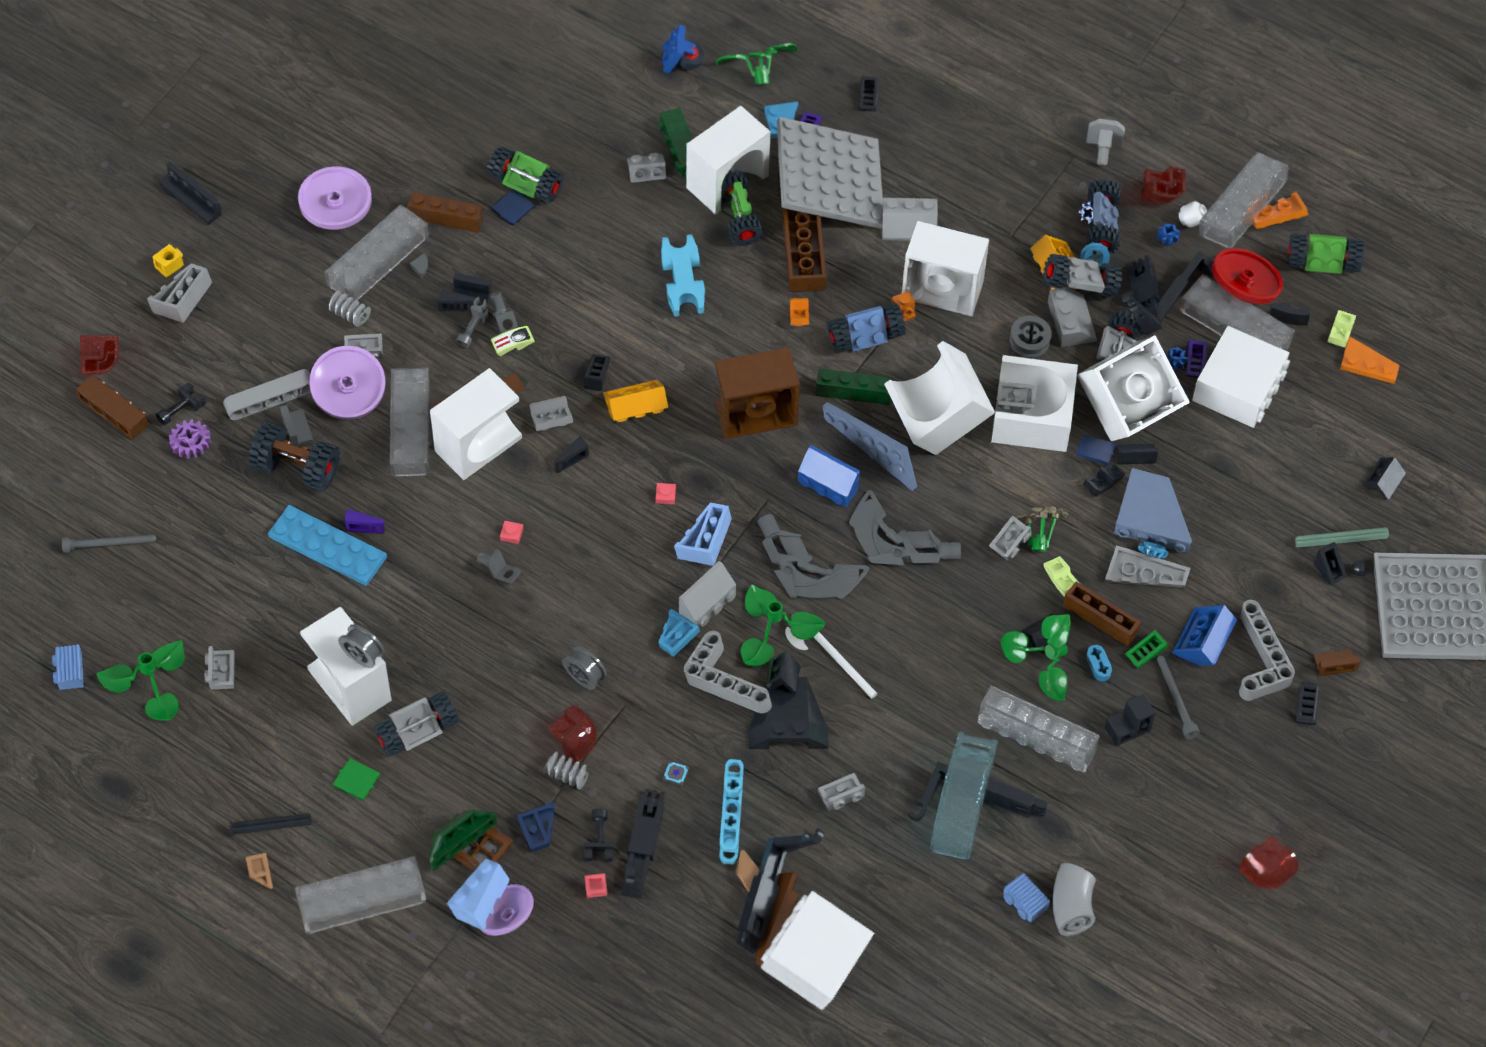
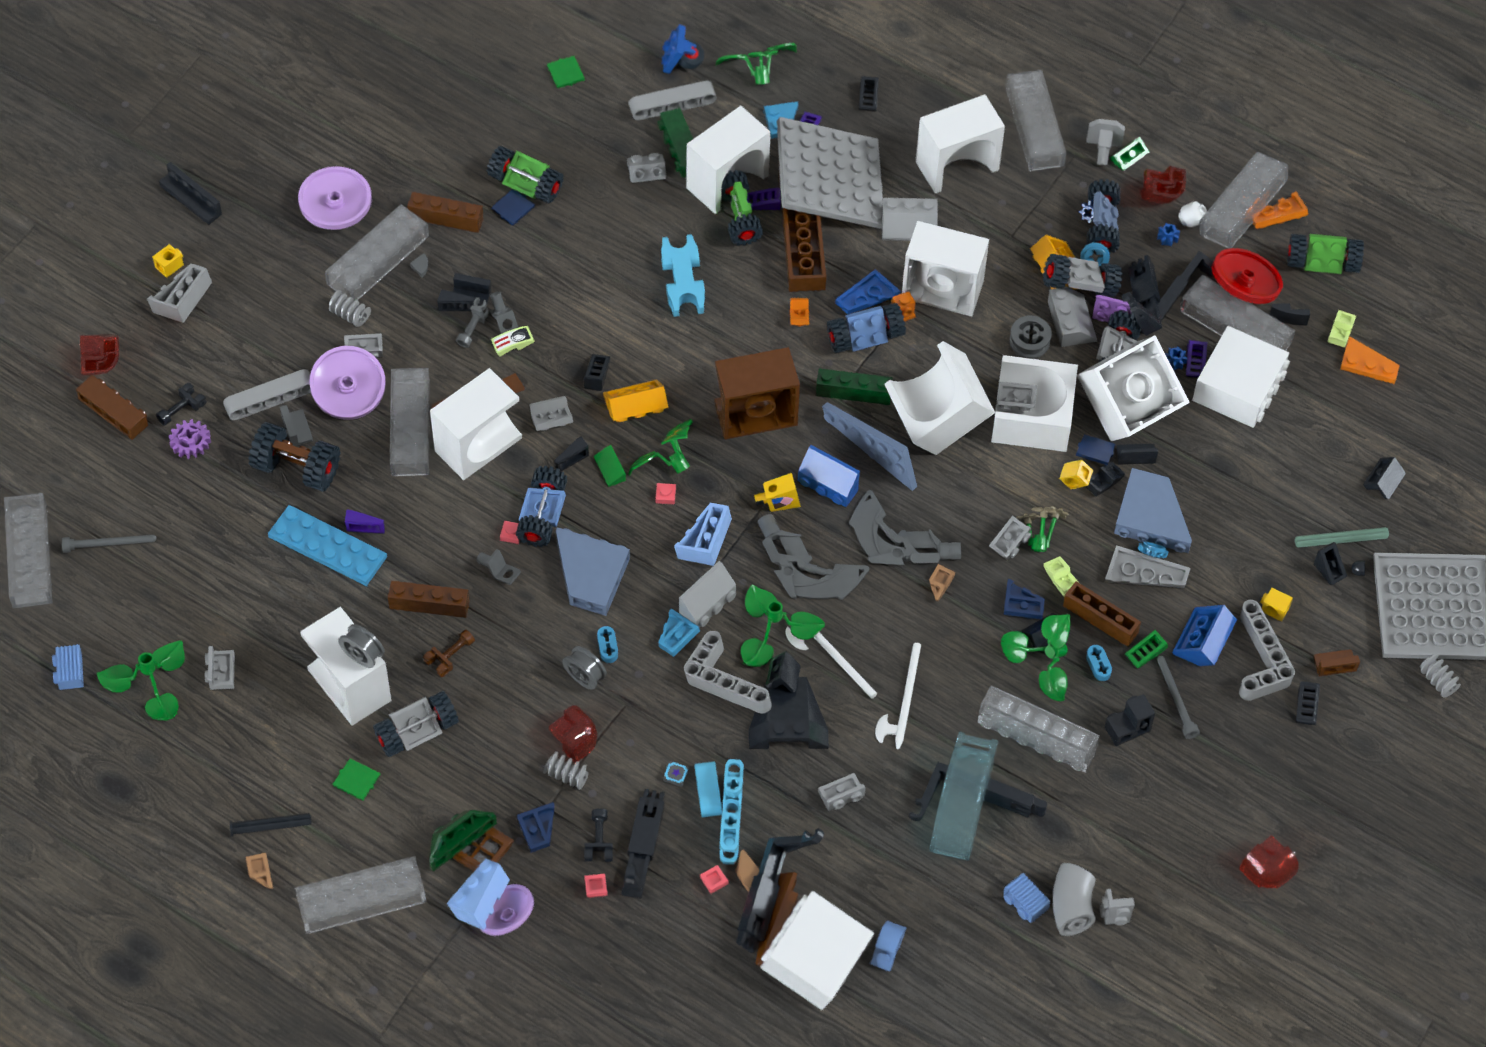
(28, 550): none -> clear brick
(428, 599): none -> reddish brown brick
(443, 669): none -> reddish brown bar
(542, 506): none -> plate
(565, 72): none -> green piece
(591, 569): none -> sand blue slope
(610, 466): none -> green slope
(612, 644): none -> dark azure beam
(677, 458): none -> green plant
(681, 97): none -> light grey beam
(708, 789): none -> medium azure beam
(714, 879): none -> coral plate
(768, 194): none -> dark purple slope
(779, 494): none -> yellow torso
(867, 292): none -> blue wing
(883, 727): none -> white piece
(887, 945): none -> medium blue brick
(940, 581): none -> medium nougat slope
(958, 133): none -> white piece
(1022, 602): none -> dark blue wing
(1035, 120): none -> clear brick
(1076, 474): none -> yellow brick
(1106, 306): none -> medium lavender bracket
(1116, 910): none -> light grey bracket
(1129, 154): none -> slope
(1276, 604): none -> yellow brick
(1439, 676): none -> light grey piece

